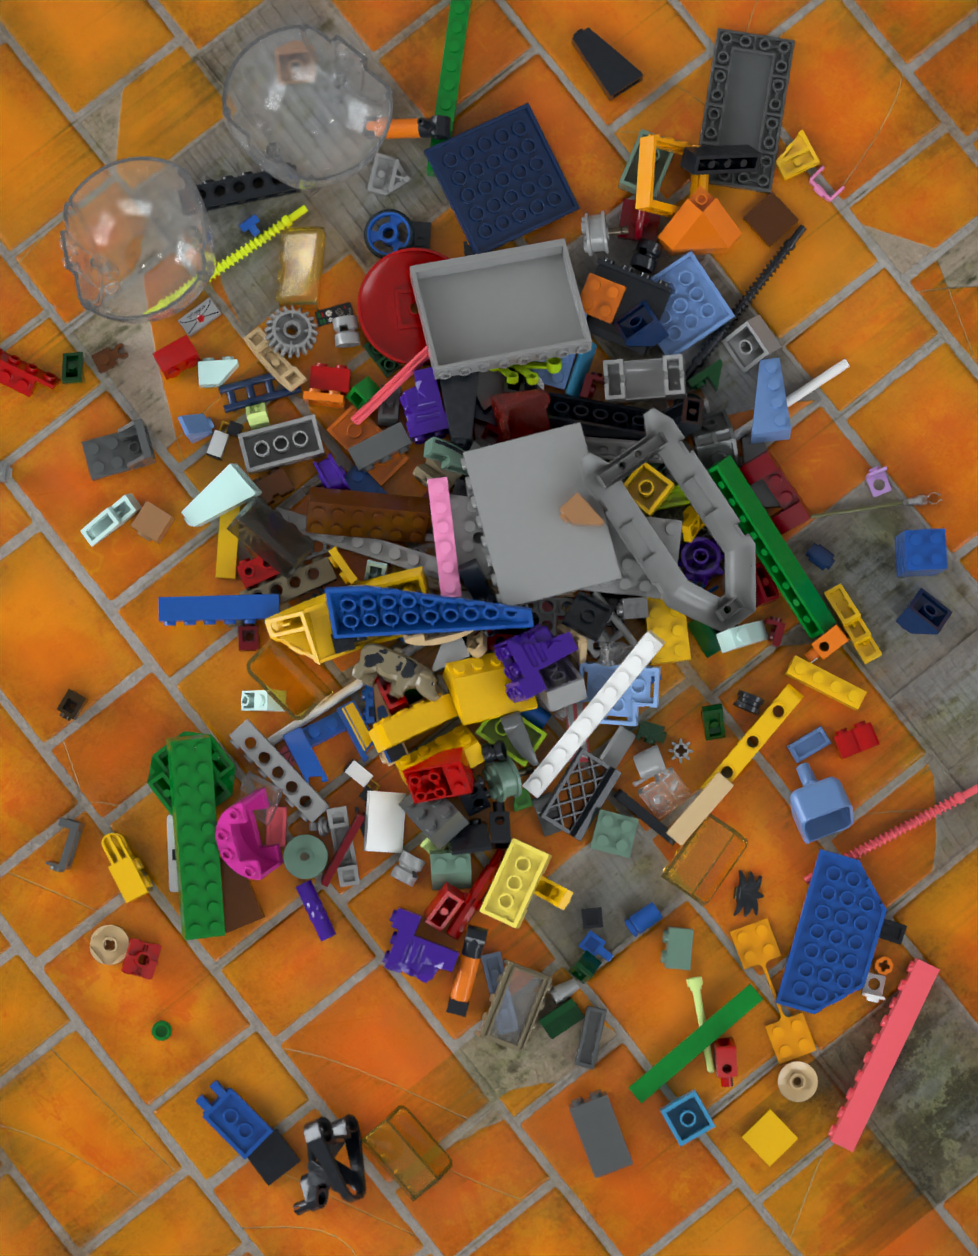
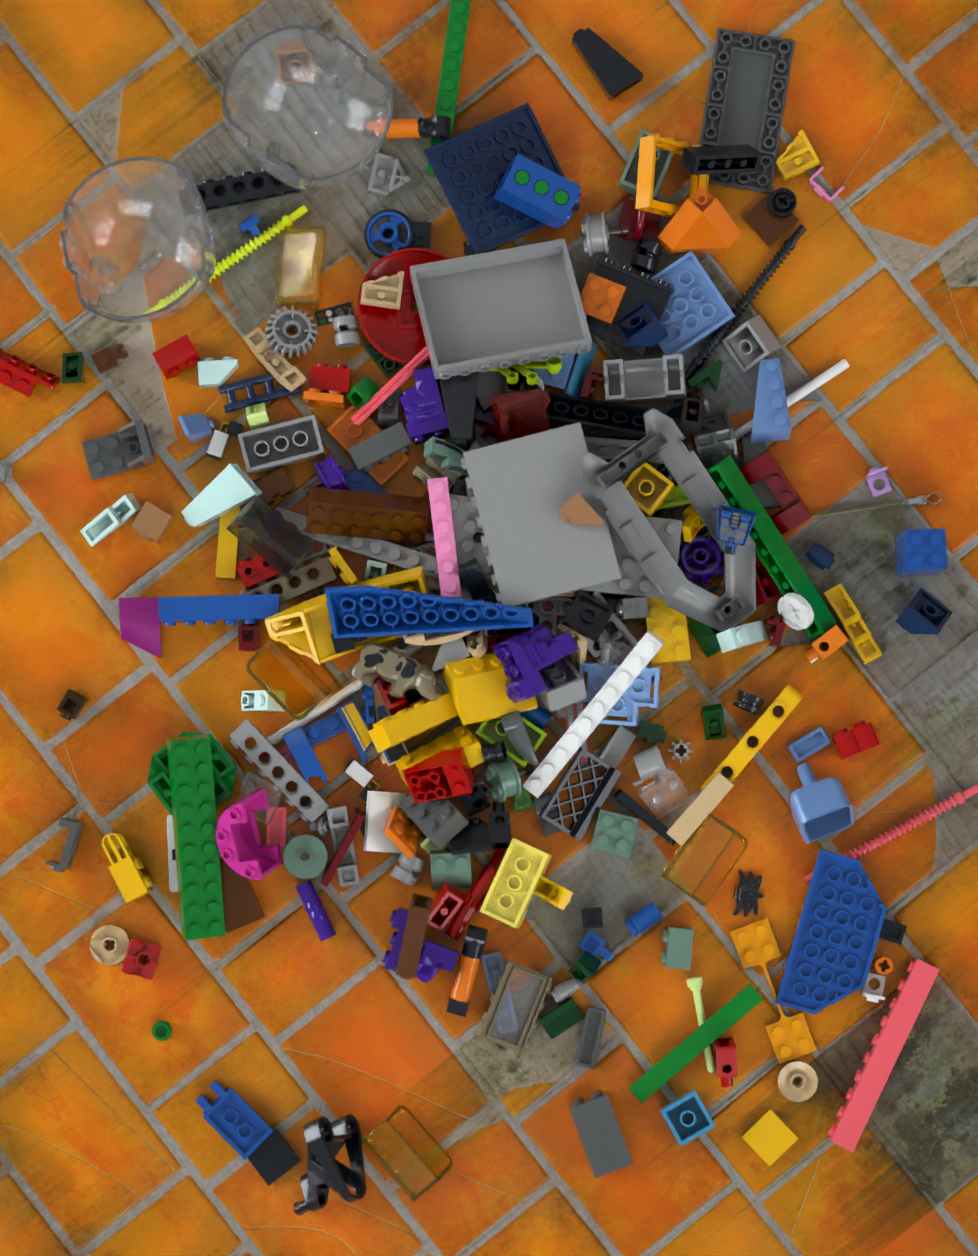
(141, 623): none -> magenta slope
(199, 317): light grey tile -> none
(383, 292): none -> tan wing
(403, 832): none -> orange plate
(414, 936): none -> reddish brown slope
(538, 192): none -> blue brick
(734, 526): none -> torso
(782, 203): none -> black wheel
(796, 611): none -> white tile
(825, 683): yellow brick -> none

